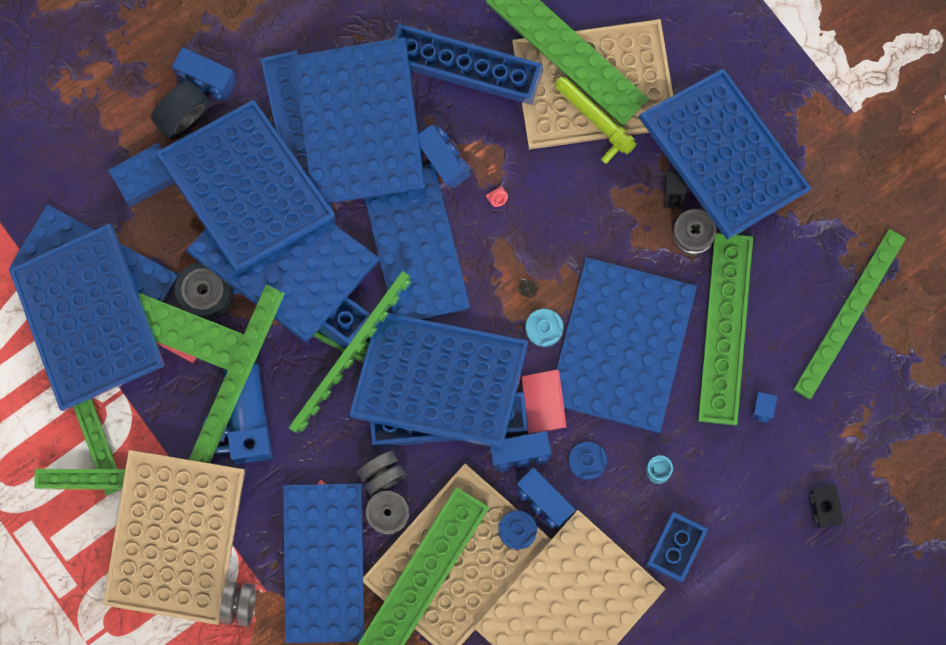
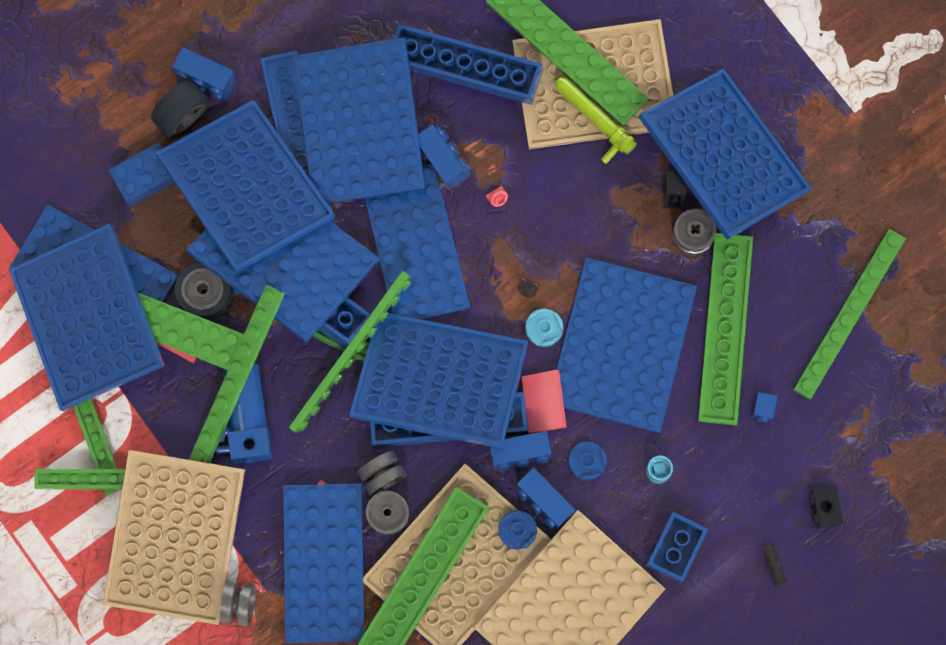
(773, 564): none -> clear smoke pin

